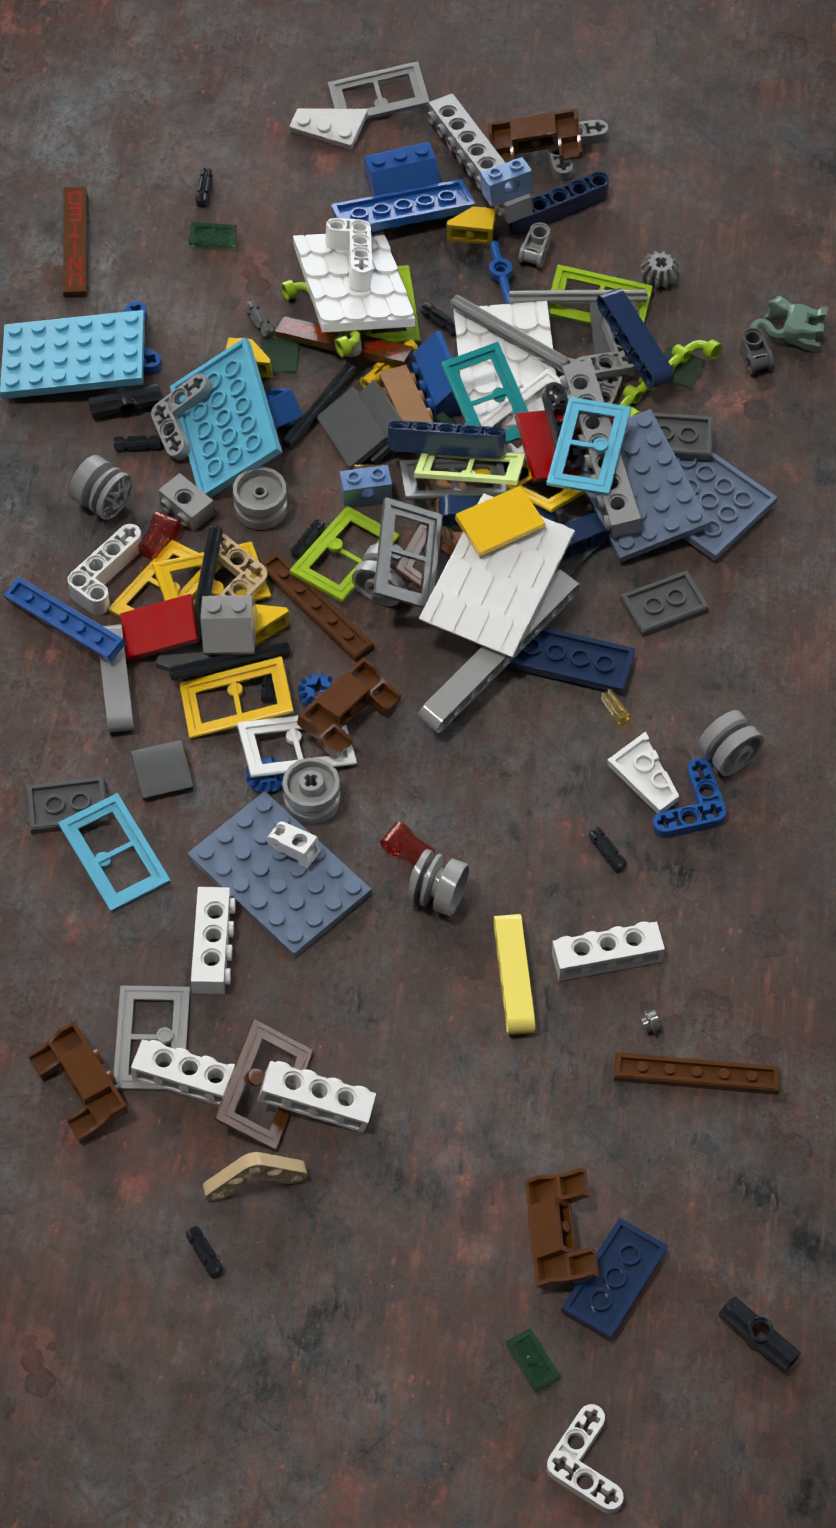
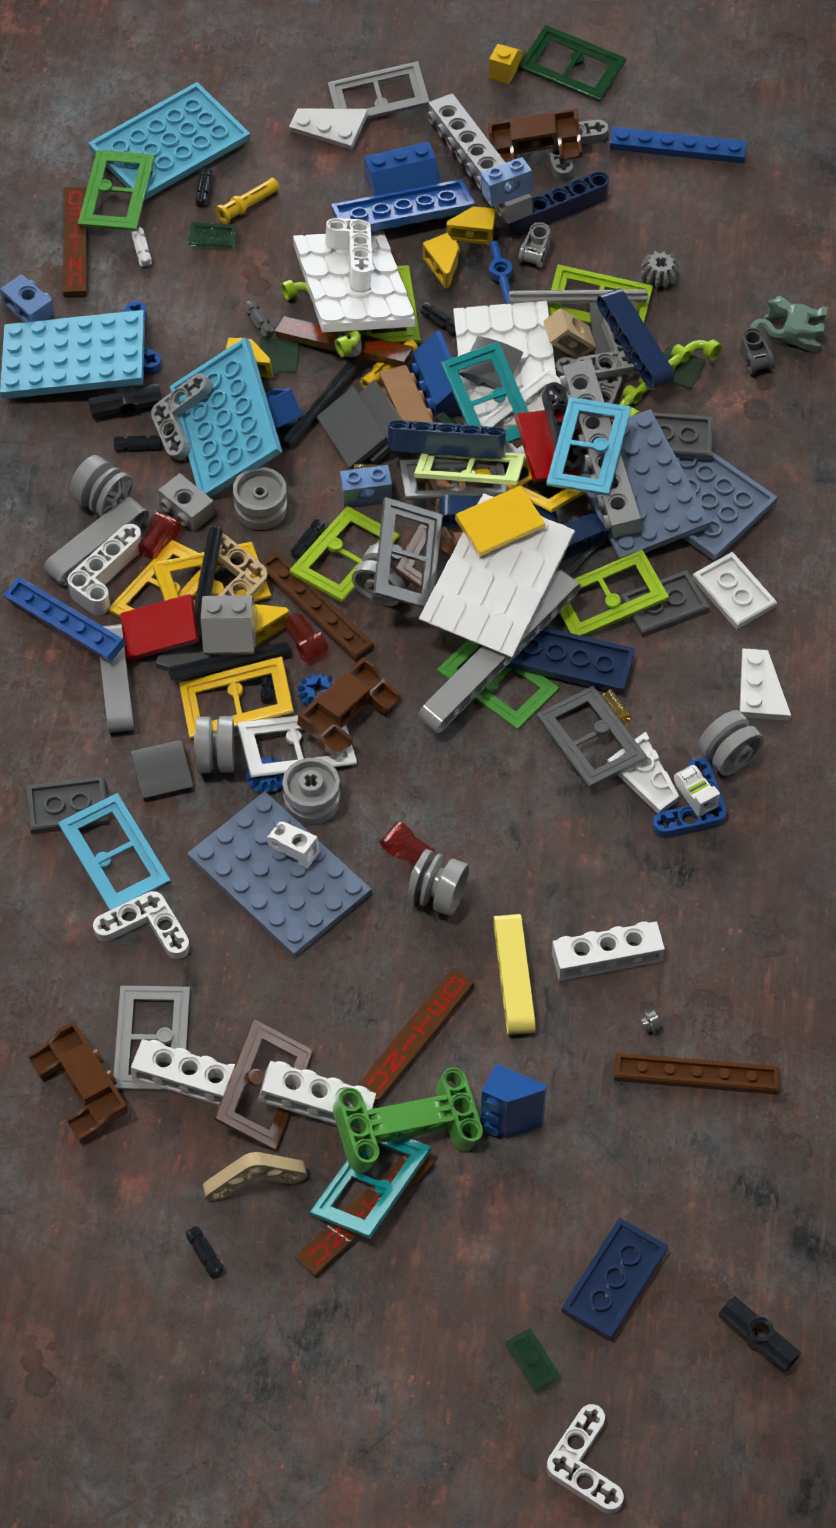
(26, 300): none -> medium blue brick
(89, 540): none -> light grey beam
(97, 184): none -> bright green door
(141, 247): none -> white axle
(150, 916): none -> white beam
(180, 132): none -> medium azure plate
(207, 978): white brick -> none
(218, 744): none -> light grey wheel
(240, 204): none -> yellow pin
(308, 642): none -> clear red piece
(334, 1239): none -> reddish brown tile
(387, 1191): none -> teal door
(407, 1119): none -> bright green beam
(416, 1033): none -> reddish brown tile
(442, 257): none -> yellow slope
(485, 371): none -> dark grey slope
(504, 63): none -> yellow slope
(509, 332): light grey axle -> none
(511, 1103): none -> blue slope
(513, 718): none -> bright green door
(553, 1229): reddish brown bracket -> none
(569, 334): none -> tan brick
(581, 47): none -> dark green door
(607, 849): black axle -> none
(608, 722): none -> dark grey door
(617, 612): none -> lime door
(677, 145): none -> blue plate
(697, 790): none -> white leg
(734, 590): none -> white tile
(760, 688): none -> white wing

